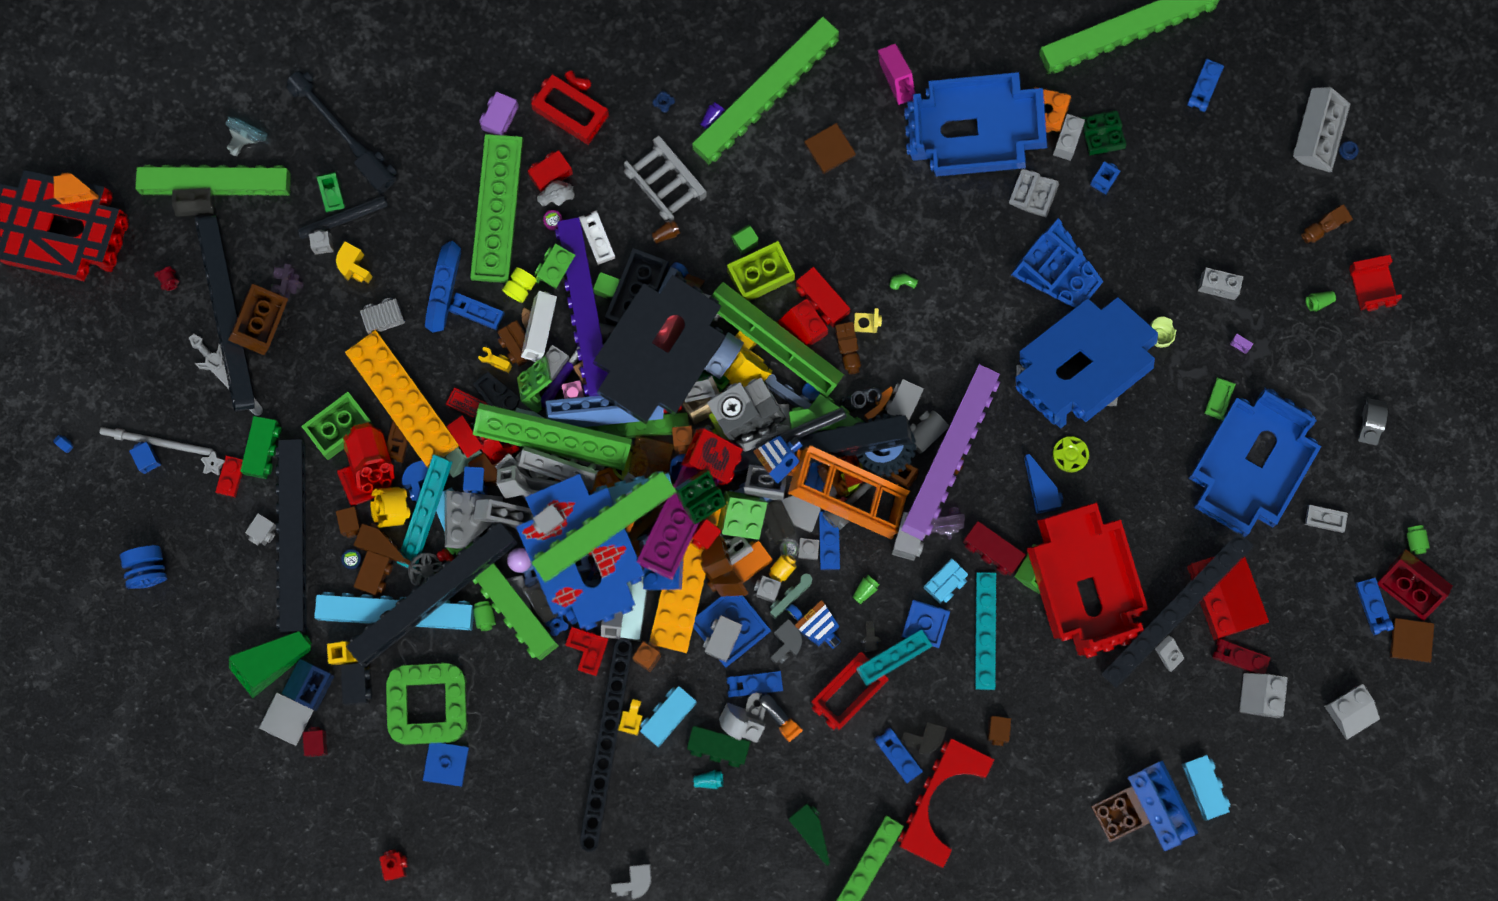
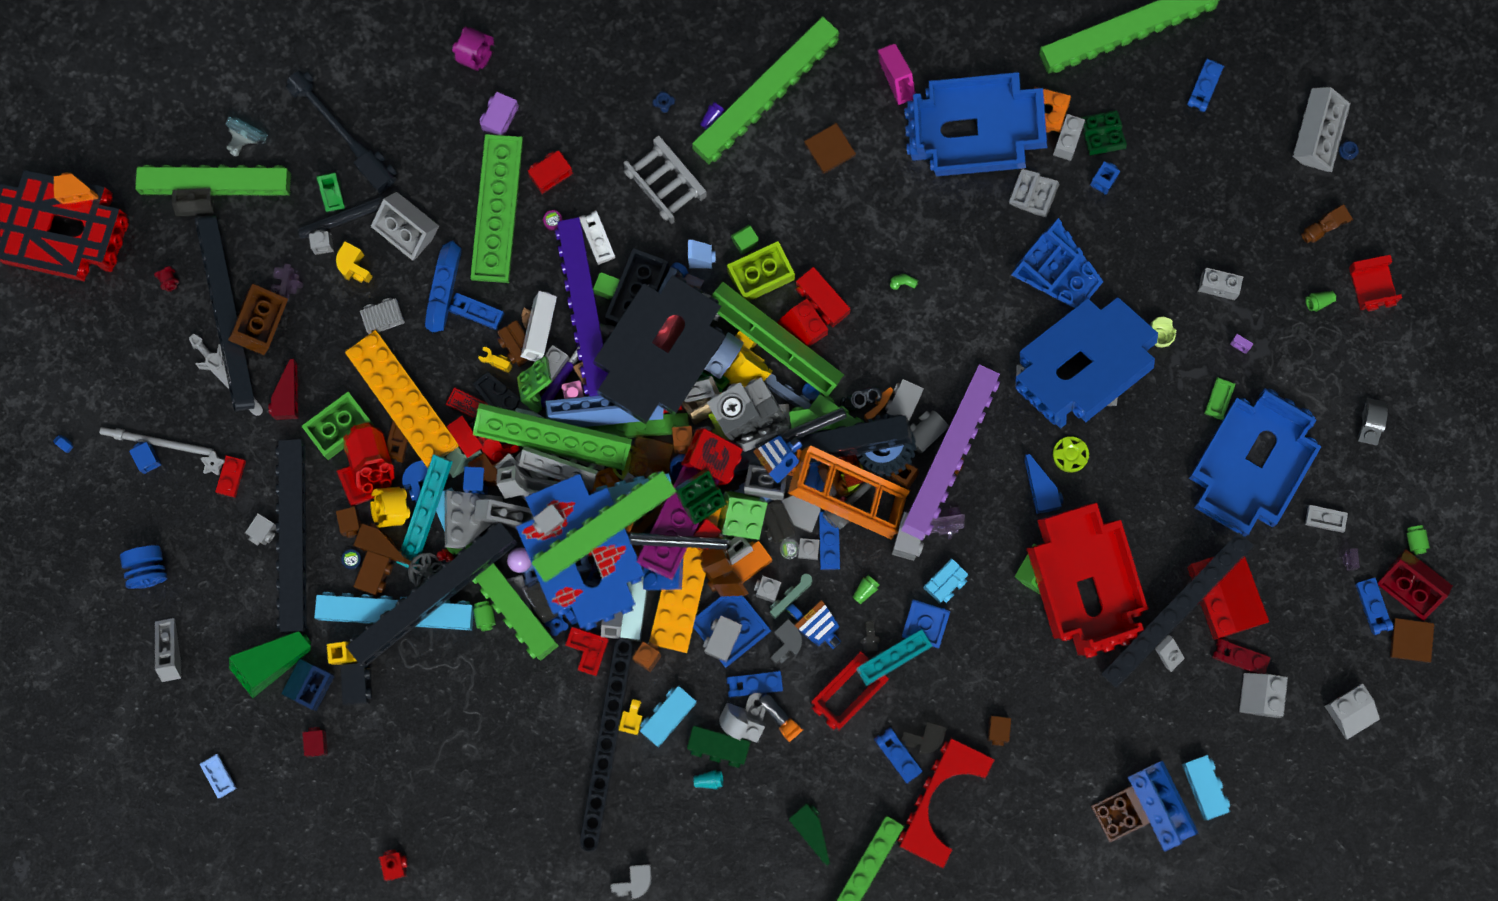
(167, 650): none -> light grey slope
(218, 776): none -> light blue plate
(260, 447): green brick -> none
(285, 397): none -> dark red slope
(286, 719): light grey slope -> none
(397, 704): bright green plate -> none
(404, 225): none -> light grey slope
(446, 764): blue plate -> none
(473, 48): none -> magenta brick
(519, 285): neon yellow wheel -> none
(555, 266): bright green bracket -> none
(556, 192): light grey hair -> none
(577, 83): red arm -> none
(583, 133): red piece -> none
(666, 231): reddish brown cone -> none
(678, 541): none -> black axle
(700, 255): none -> light blue slope
(782, 568): yellow brick -> none
(848, 346): reddish brown piece -> none
(874, 321): light yellow bracket -> none
(985, 631): teal plate -> none
(993, 549): dark red brick -> none
(1351, 559): none -> clear purple plate

